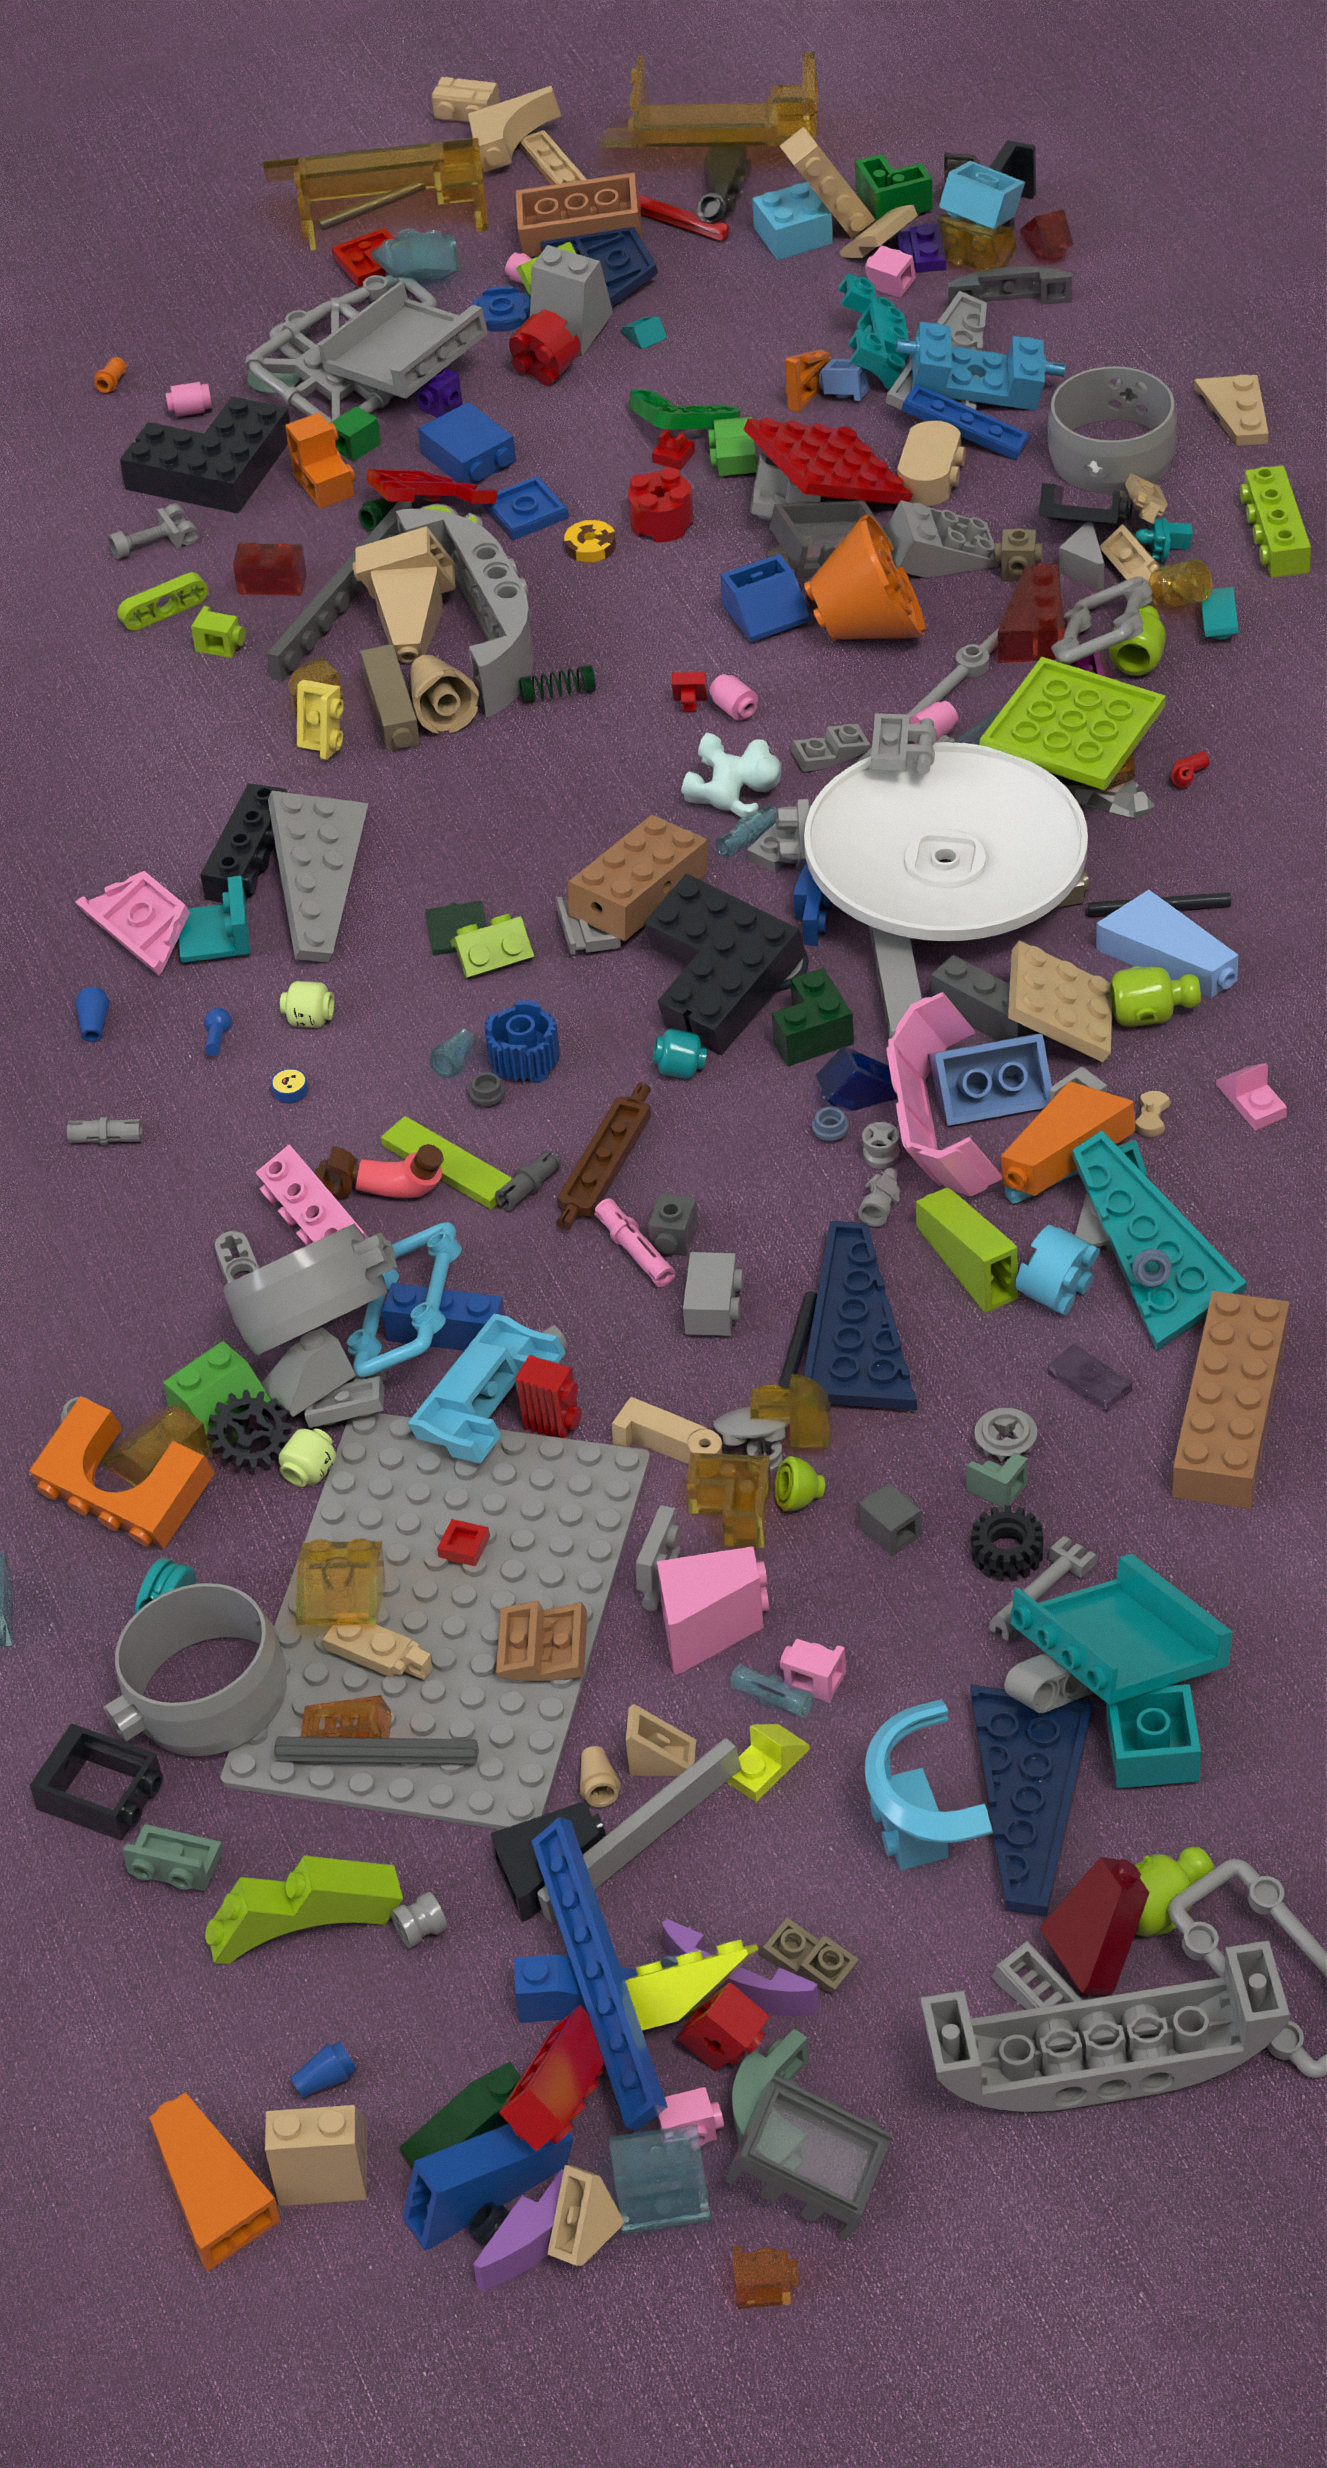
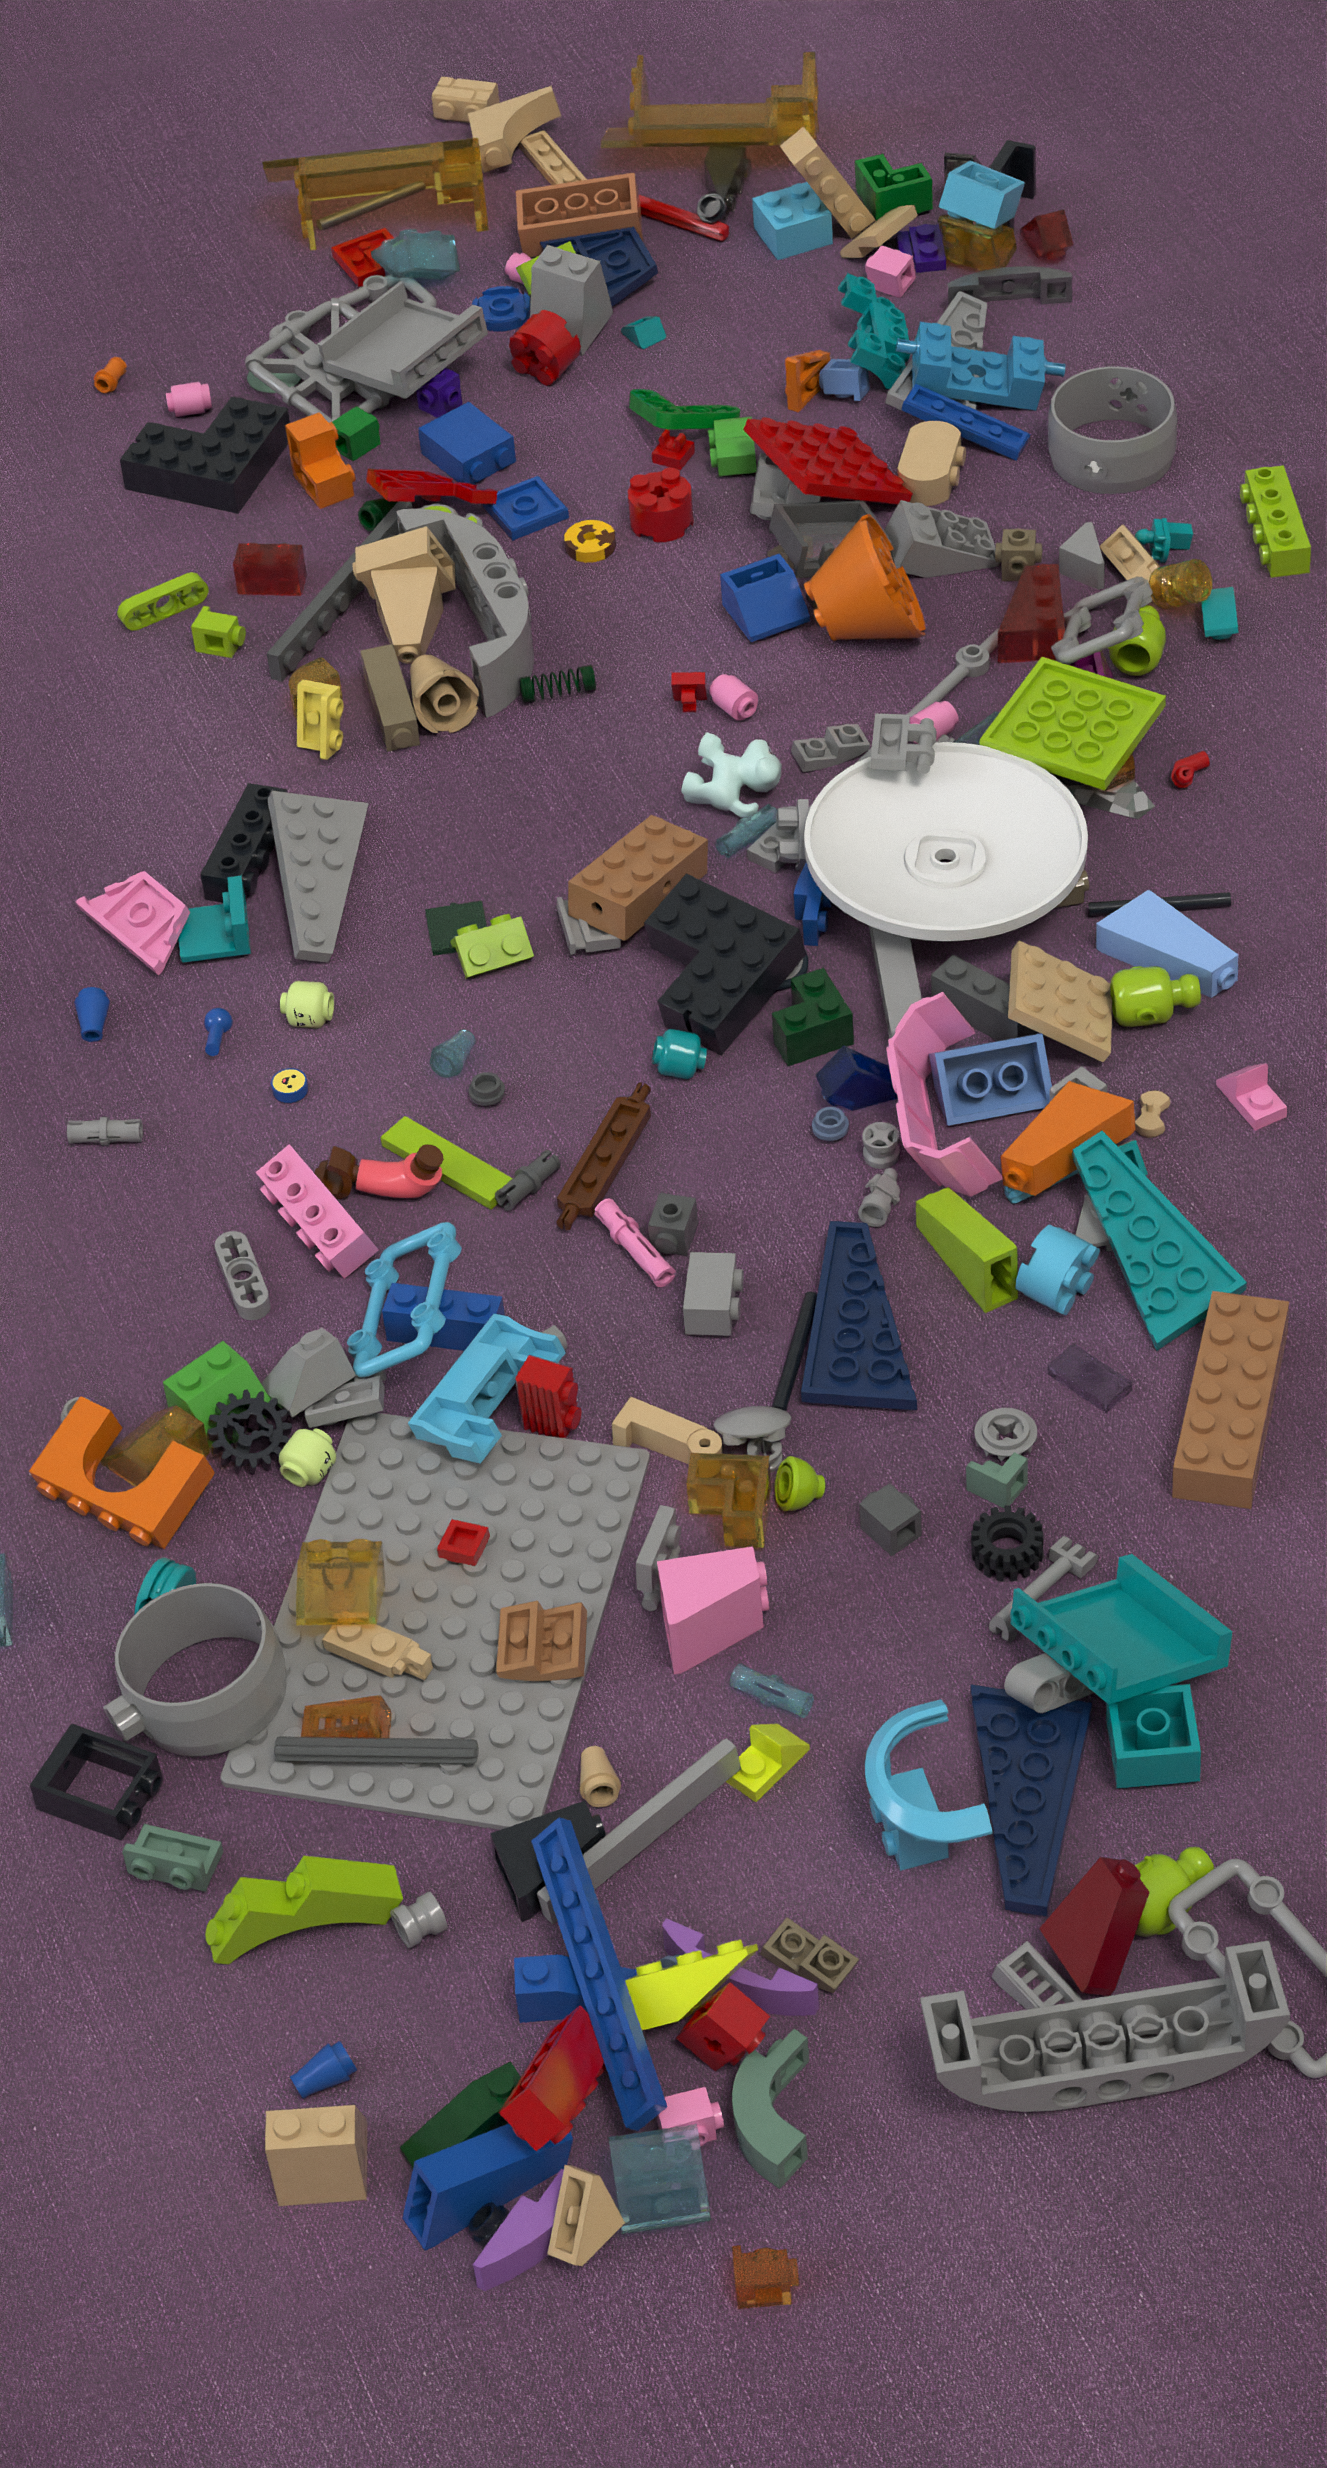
(173, 528): light grey bar -> none
(214, 2186): orange slope -> none
(309, 1287): light grey cylinder -> none
(522, 1042): blue brick -> none
(656, 1746): tan slope -> none
(802, 1403): clear yellow brick -> none
(811, 2153): window -> none
(814, 1668): bright pink brick -> none
(1052, 508): black panel -> none
(1146, 498): tan hinge -> none
(1154, 1278): sand blue plate -> none
(1238, 406): tan wing -> none

